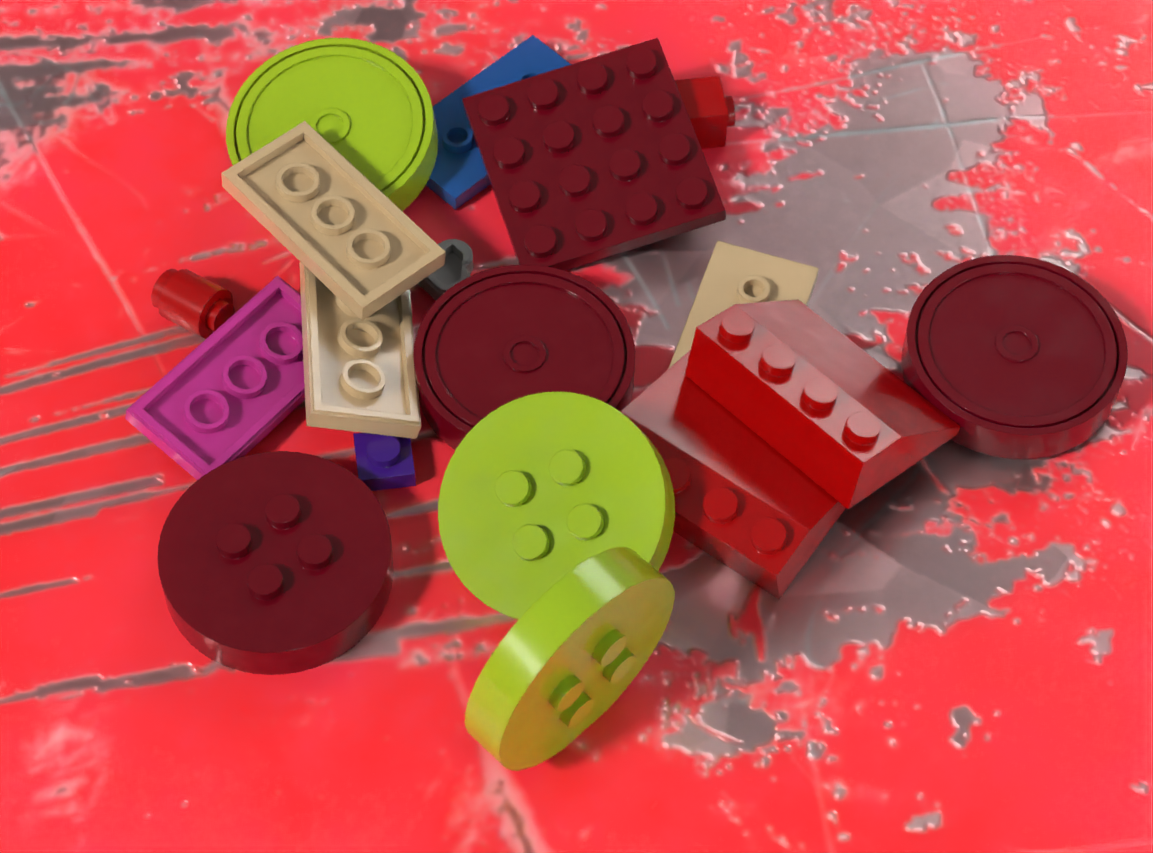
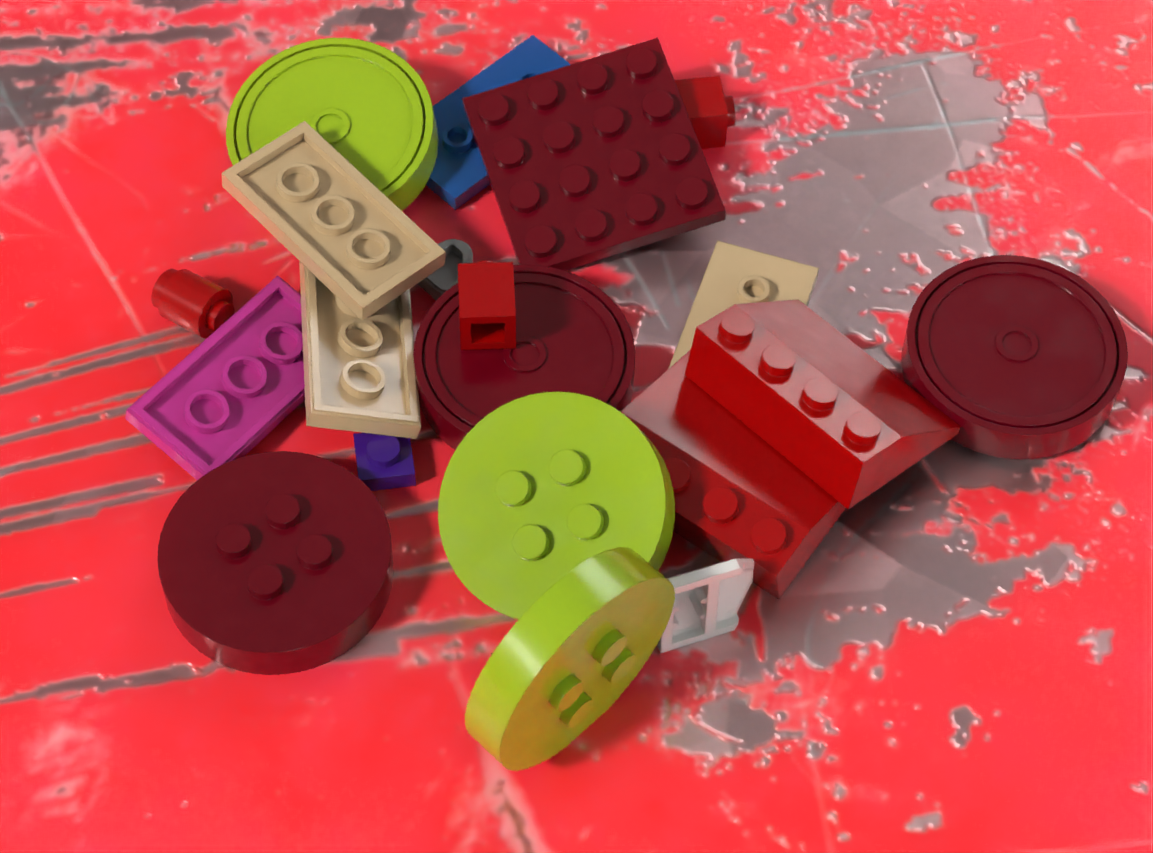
(487, 305): none -> red brick
(706, 602): none -> white slope

